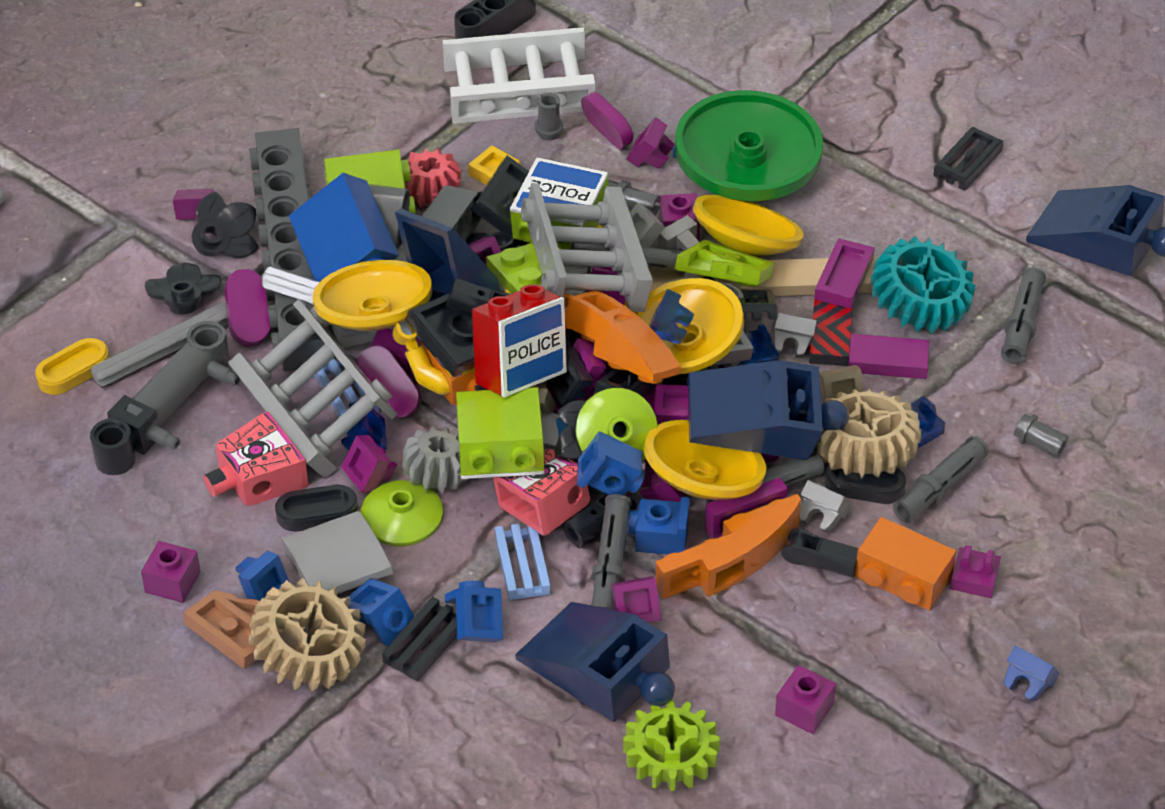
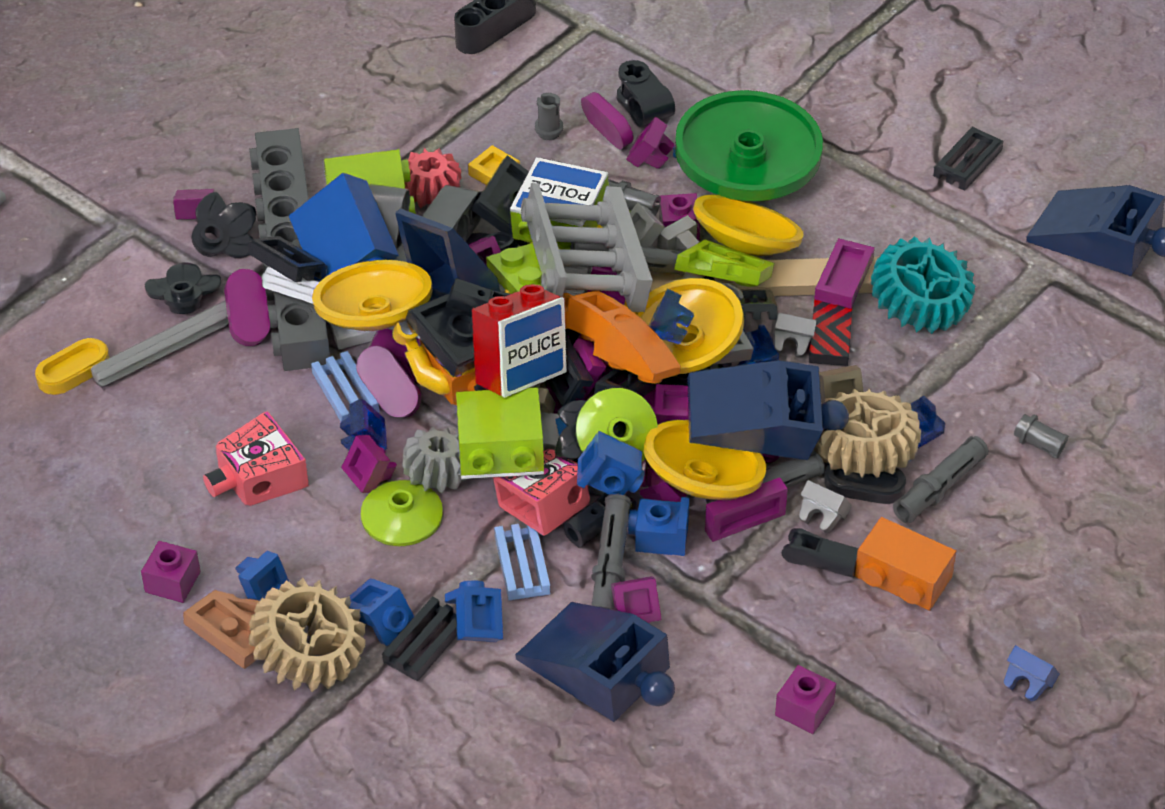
(137, 420): dark grey piece -> none
(277, 397): light grey fence -> none
(287, 259): none -> black tile
(314, 506): black tile -> none
(338, 553): light grey slope -> none
(515, 98): white fence -> none
(643, 93): none -> black piece
(649, 745): lime gear -> none
(744, 548): orange slope -> none
(889, 356): magenta tile -> none
(975, 572): magenta tile -> none
(1016, 342): dark grey pin -> none

